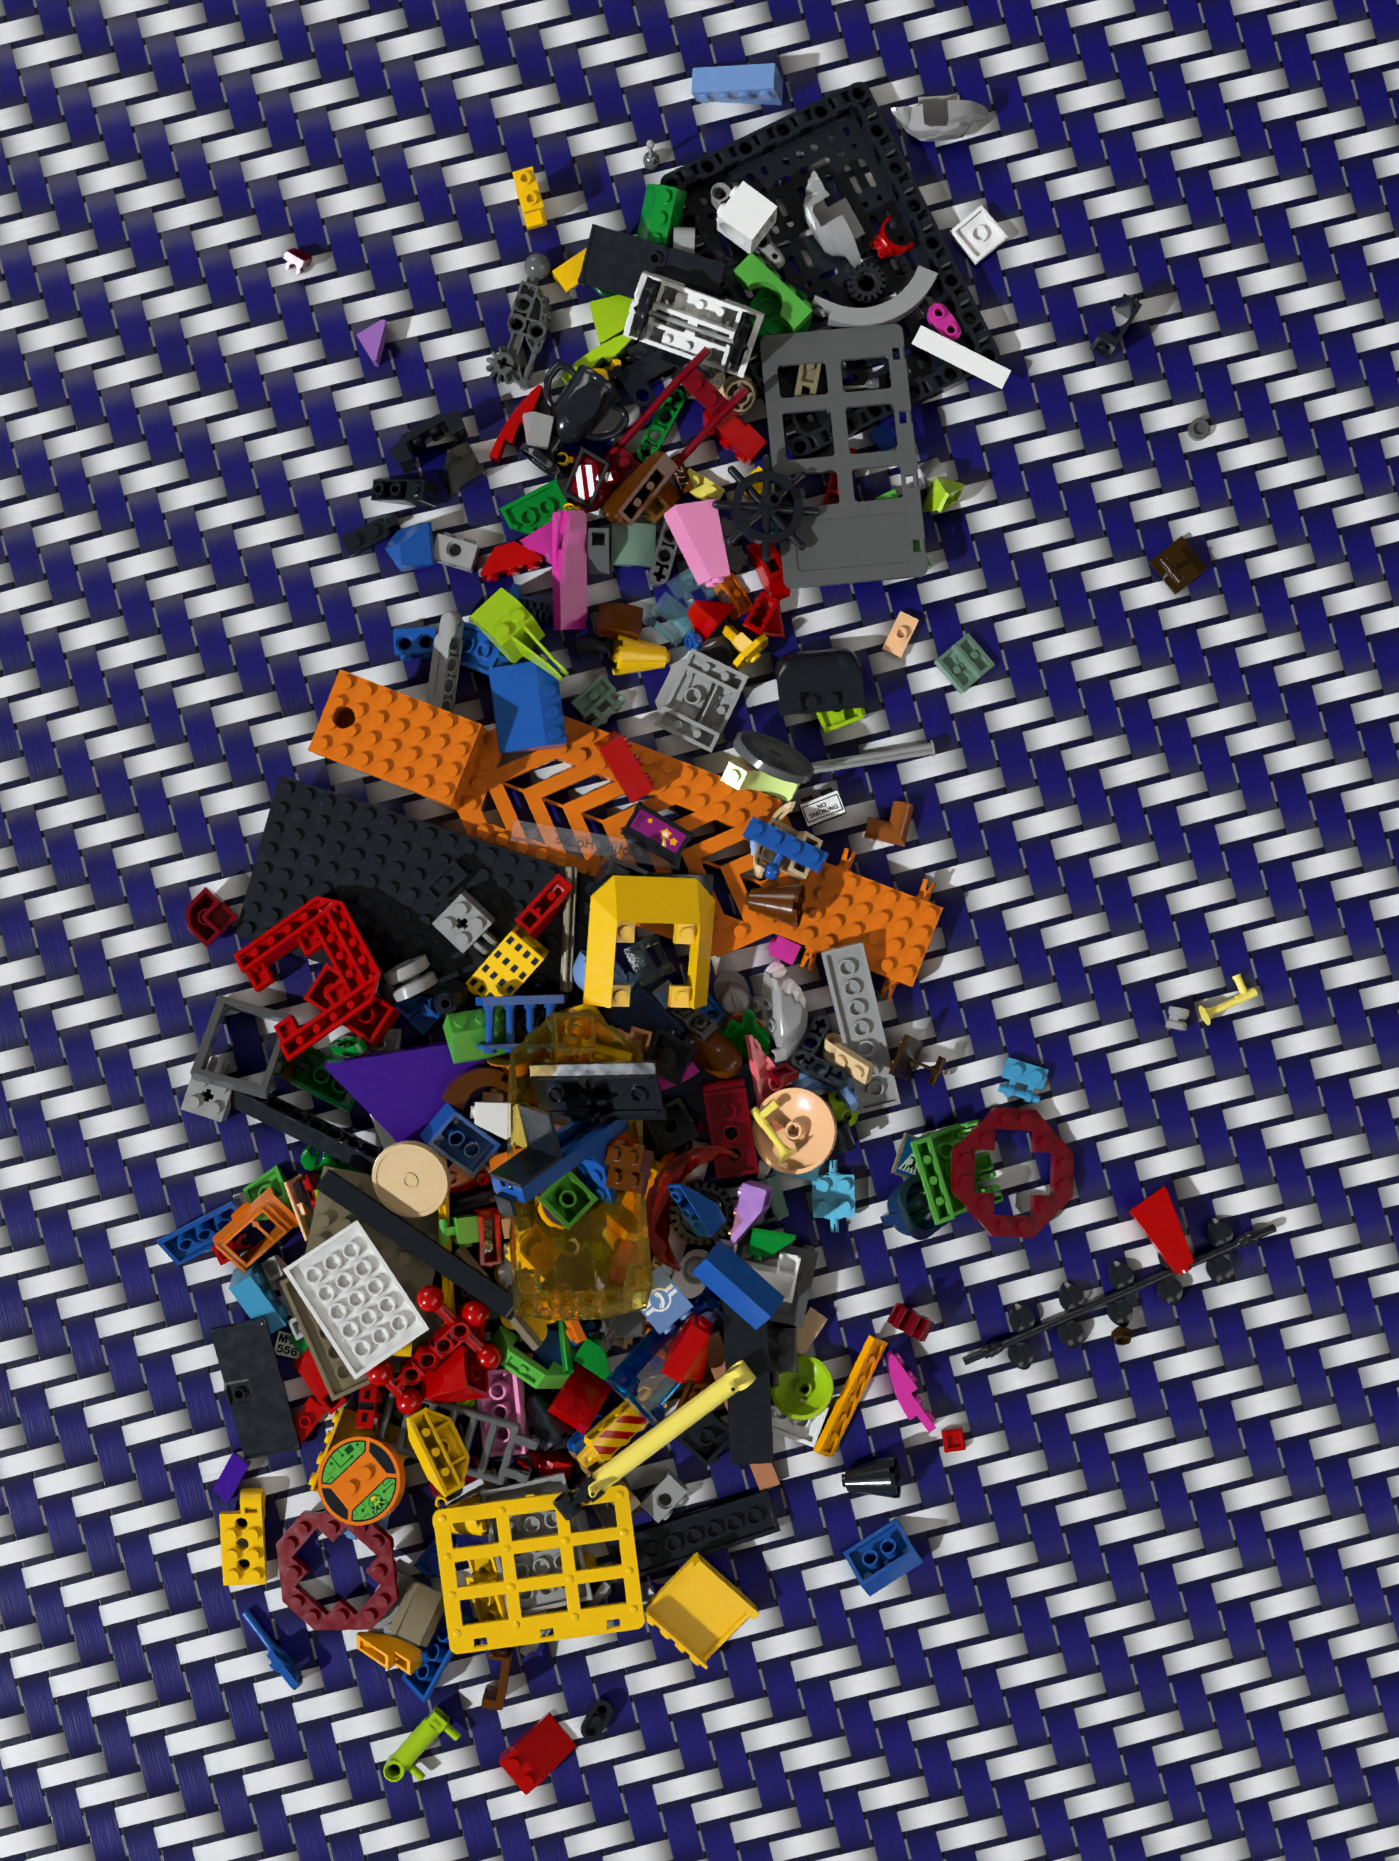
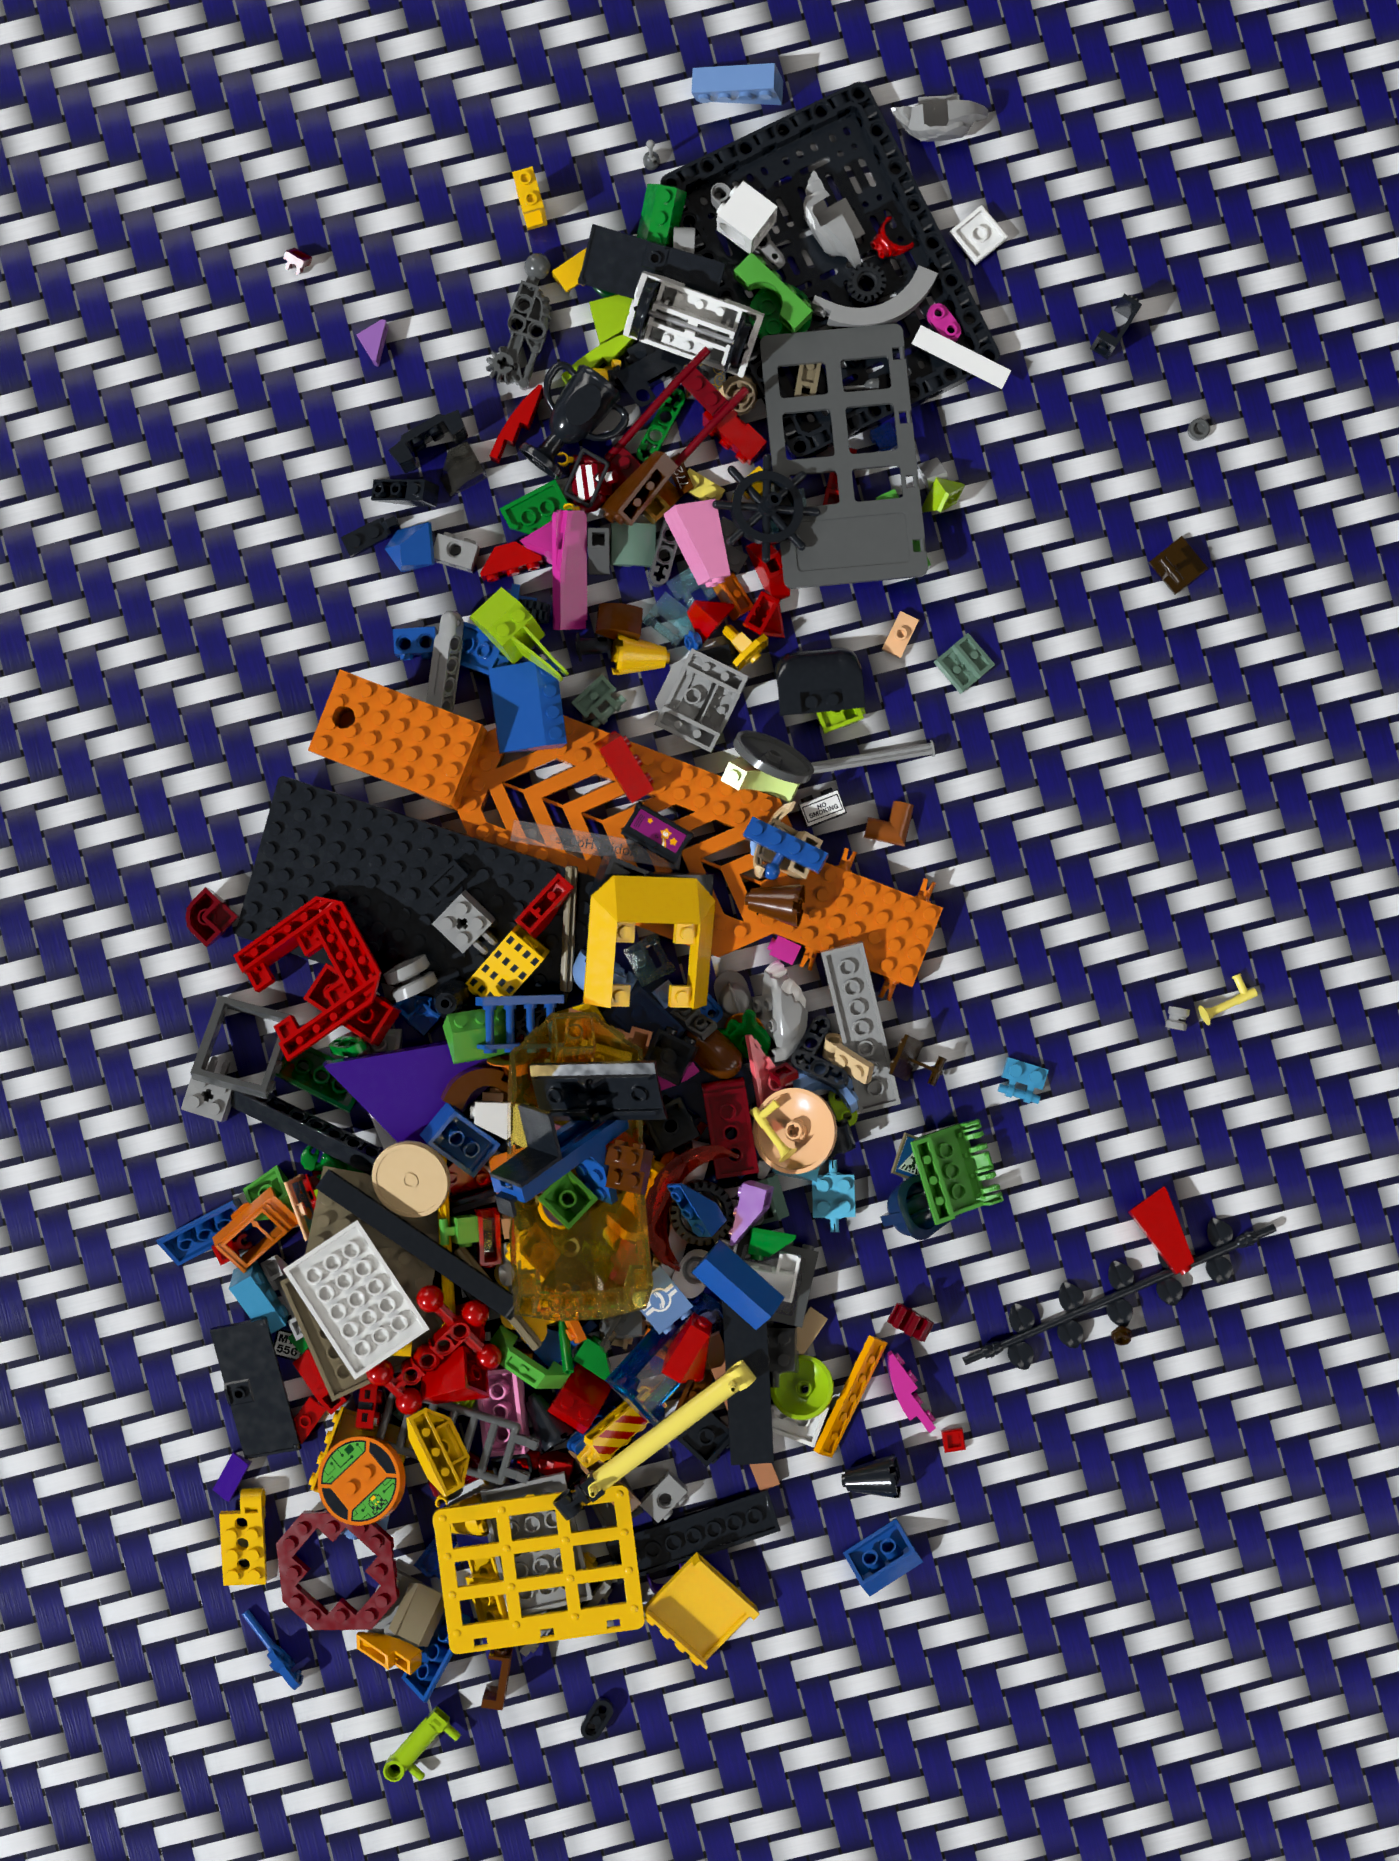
(536, 1753): red slope -> none
(537, 429): light grey slope -> none
(981, 1205): dark red plate -> none

